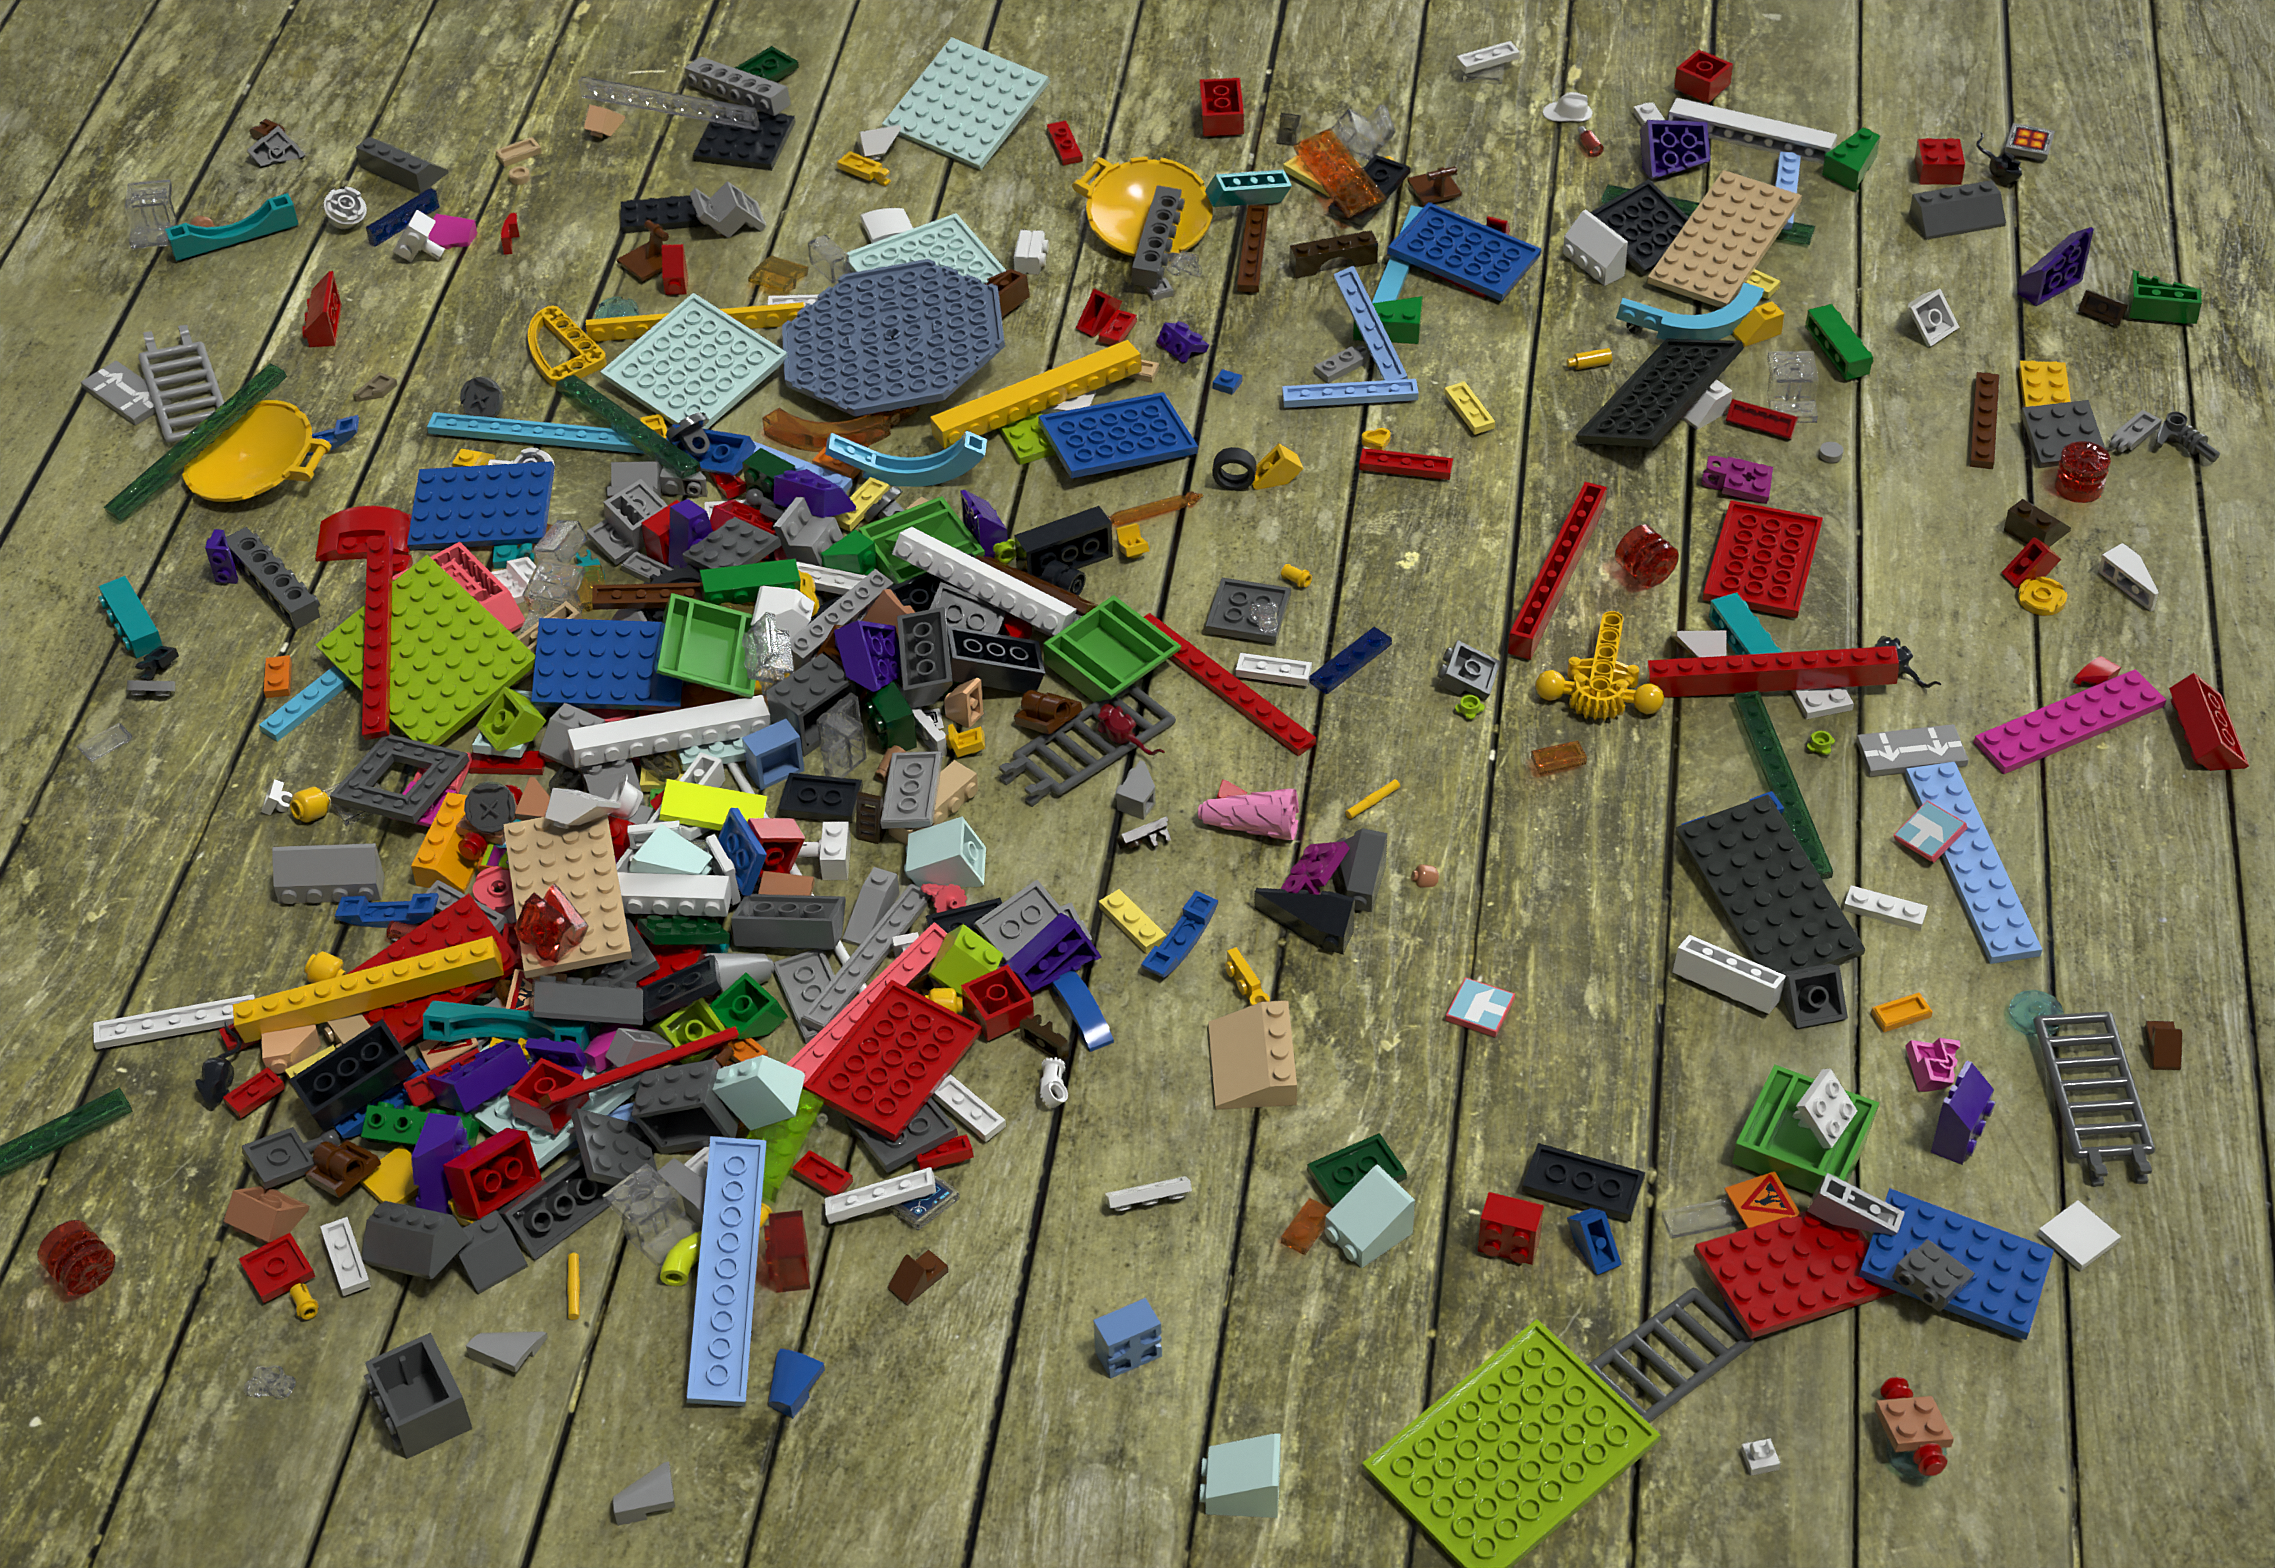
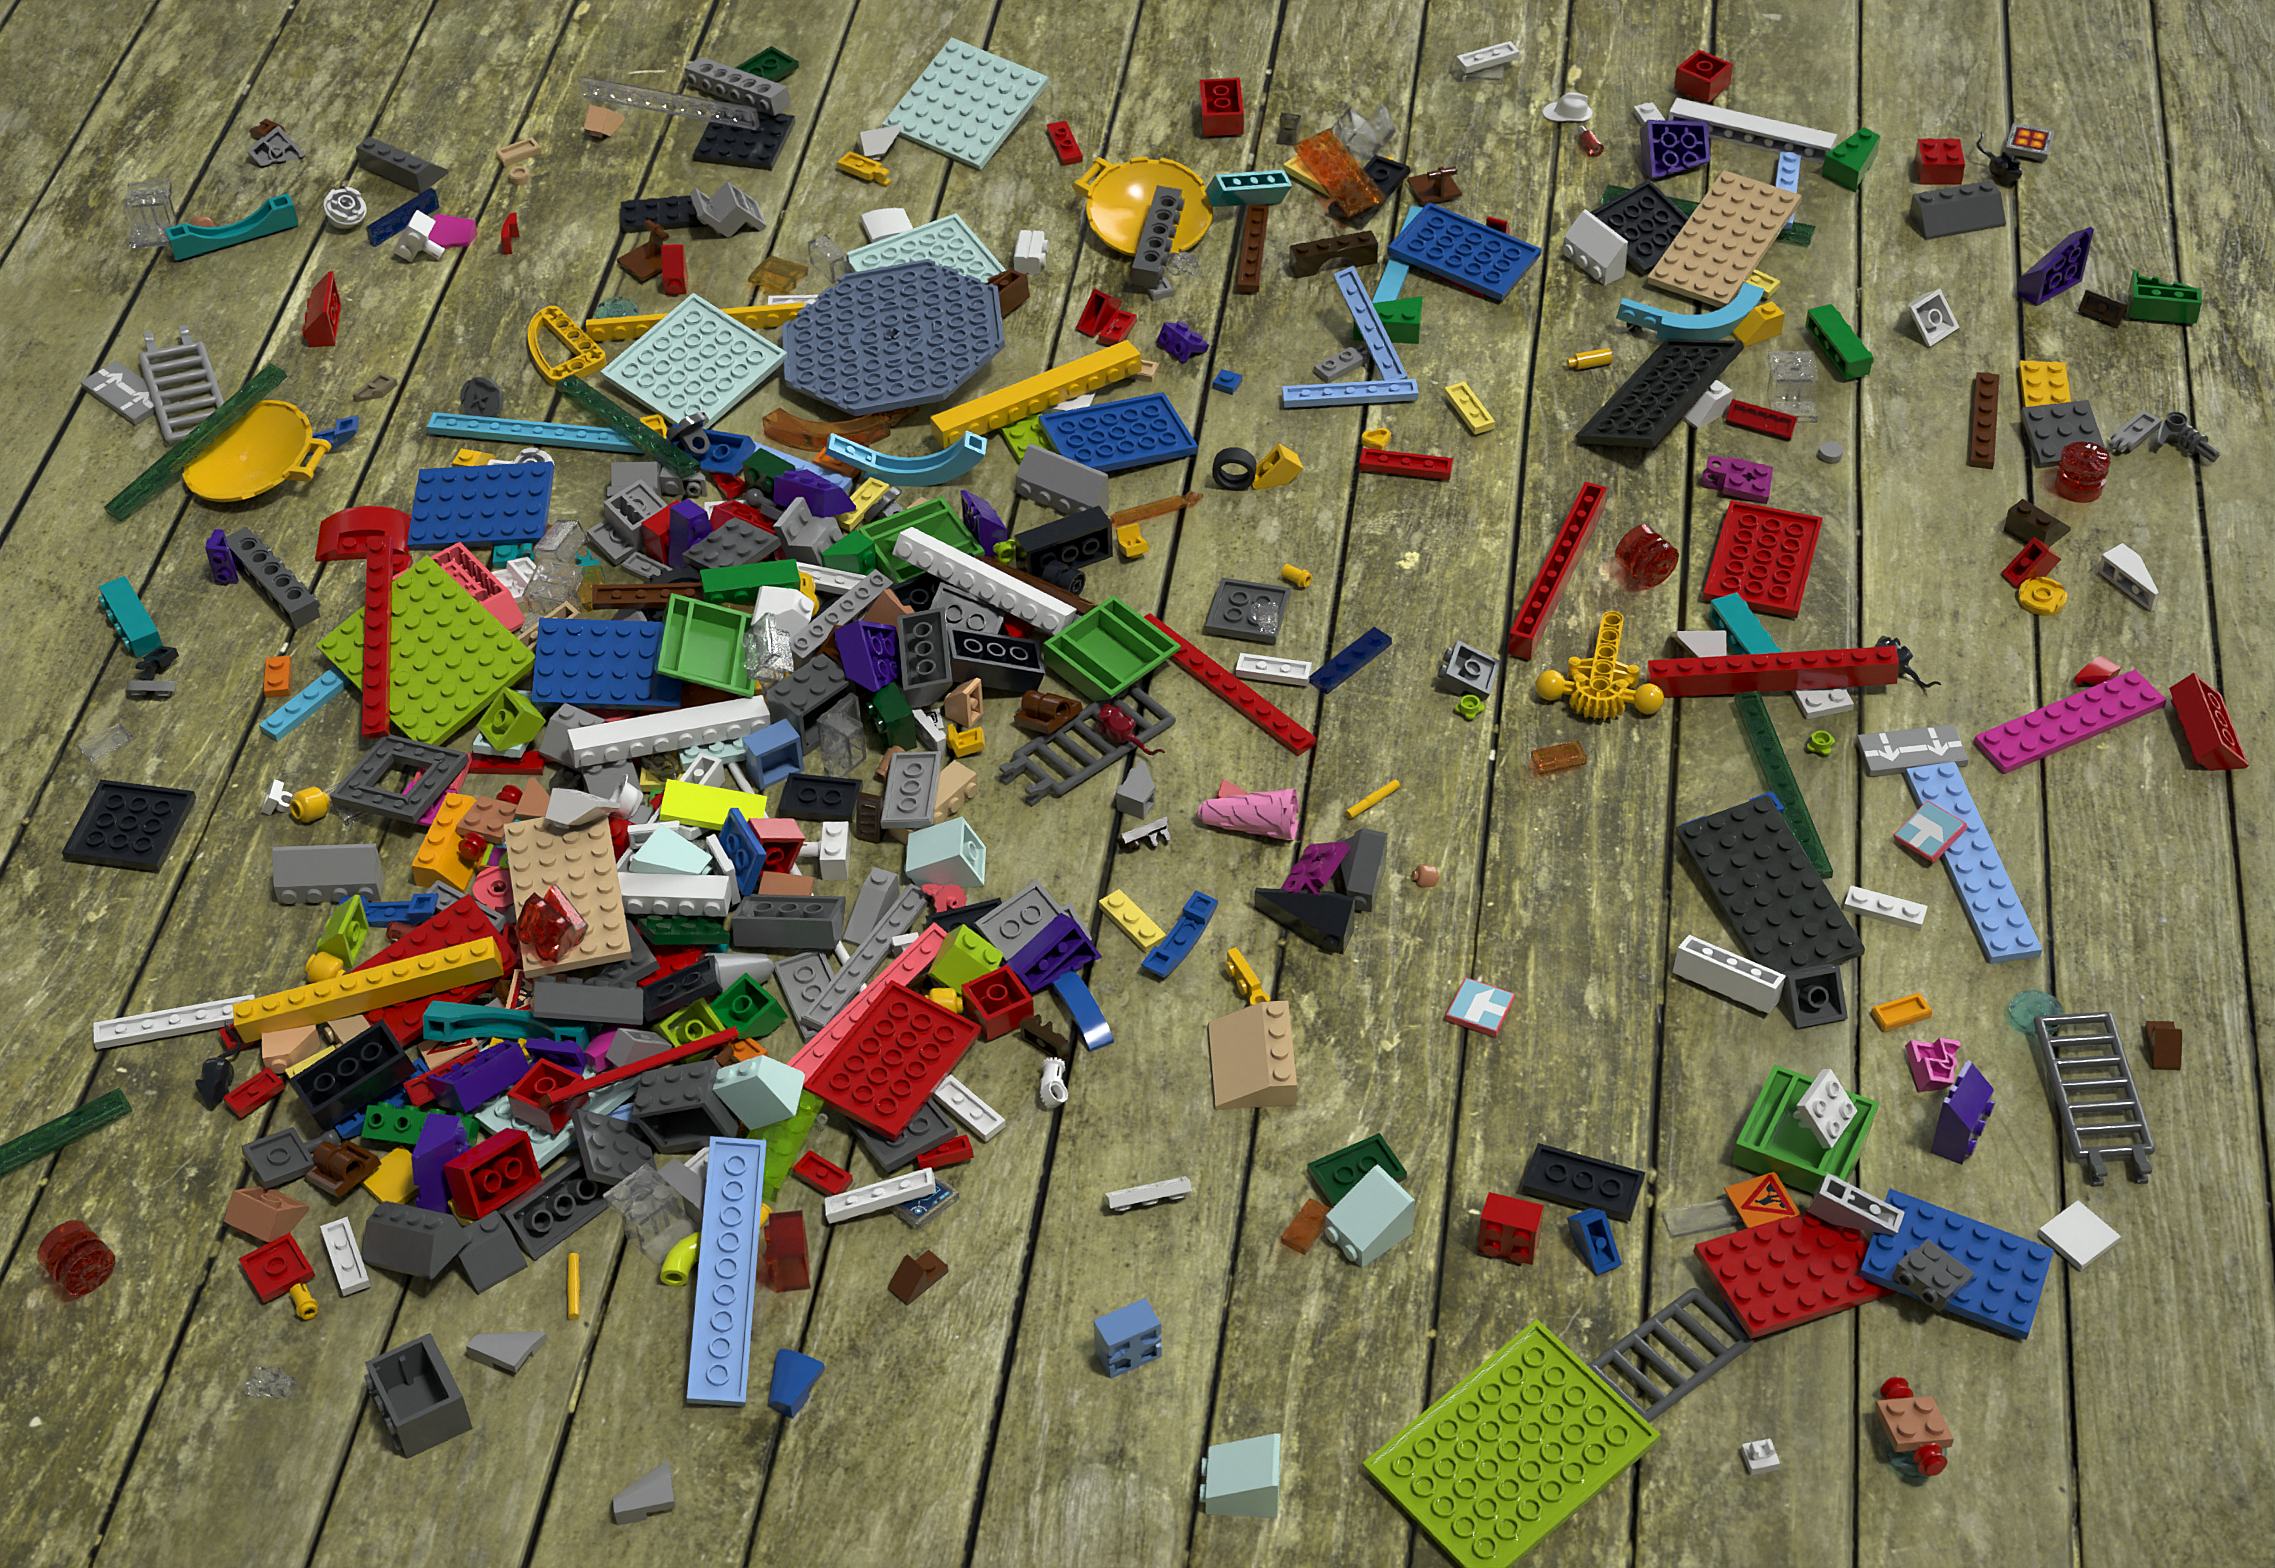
(129, 825): none -> black plate
(345, 931): none -> lime slope
(490, 806): dark grey tile -> none
(1061, 482): none -> light grey slope

